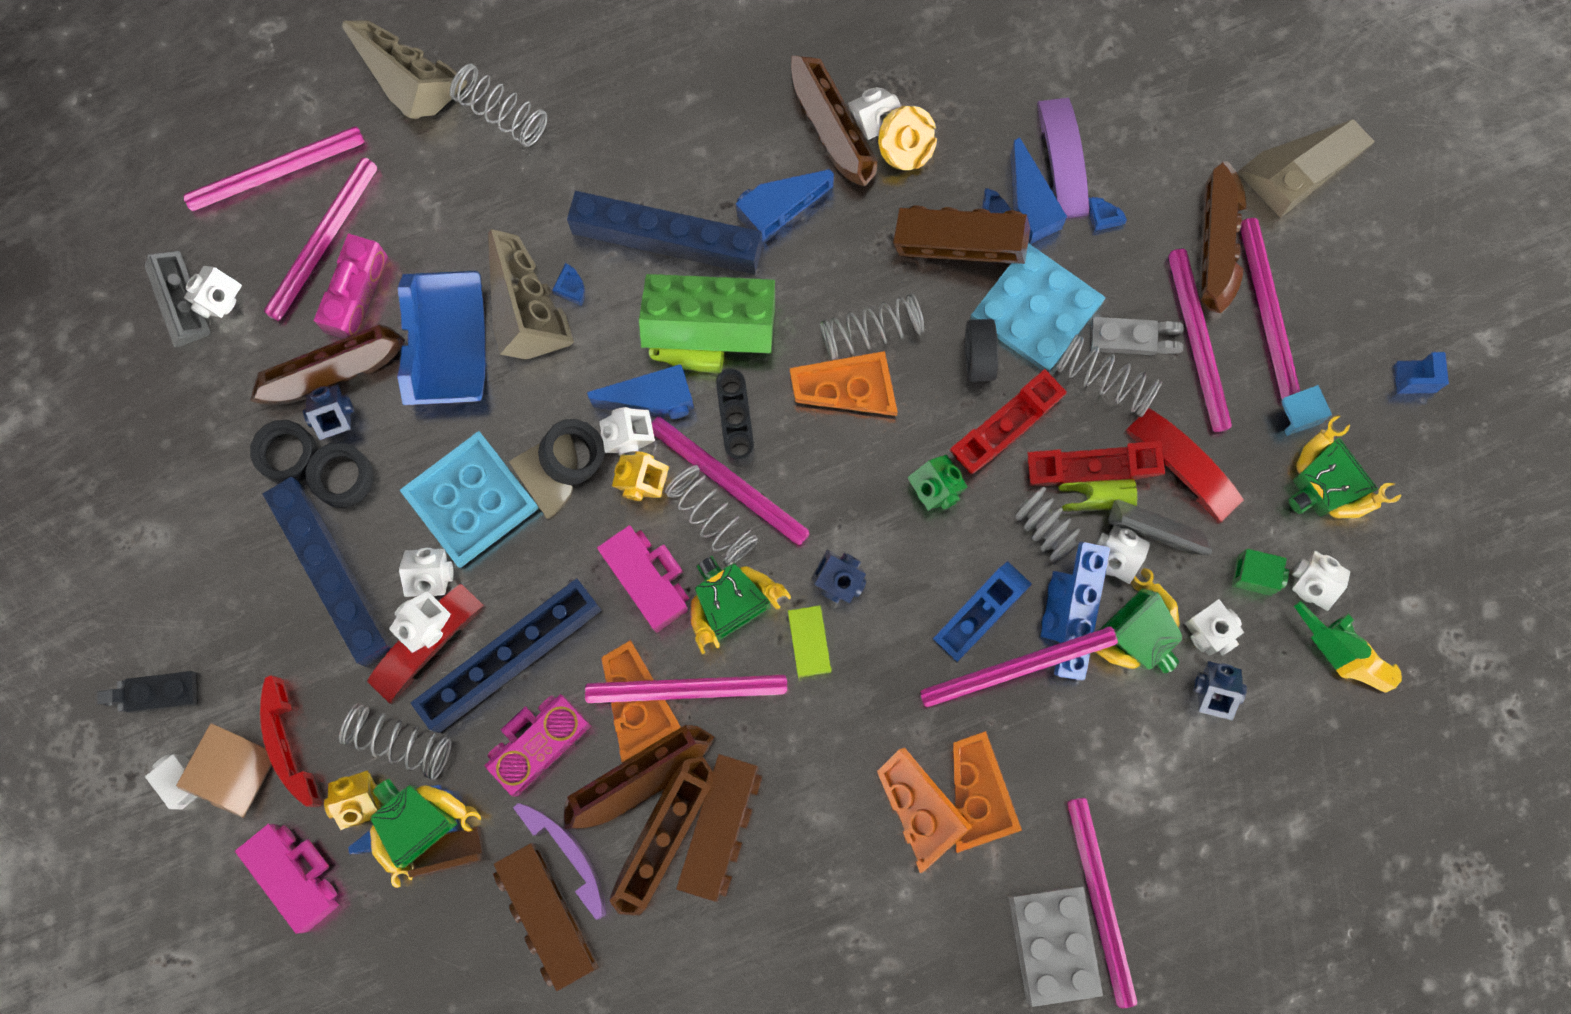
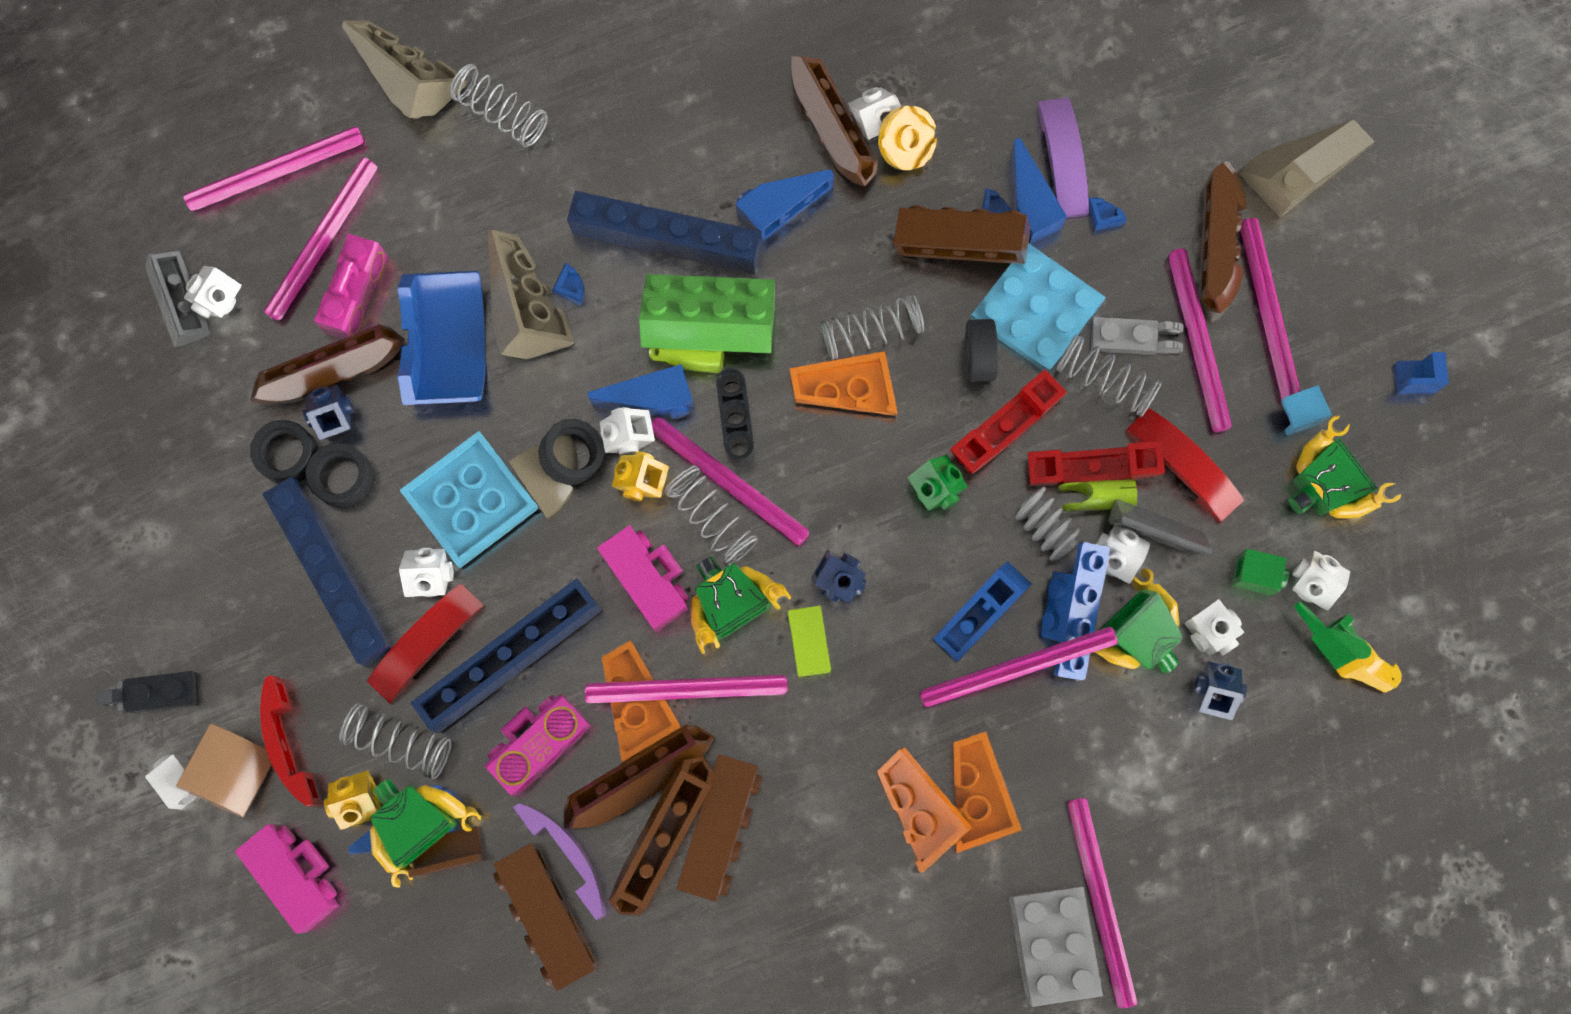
(419, 622): white brick -> none

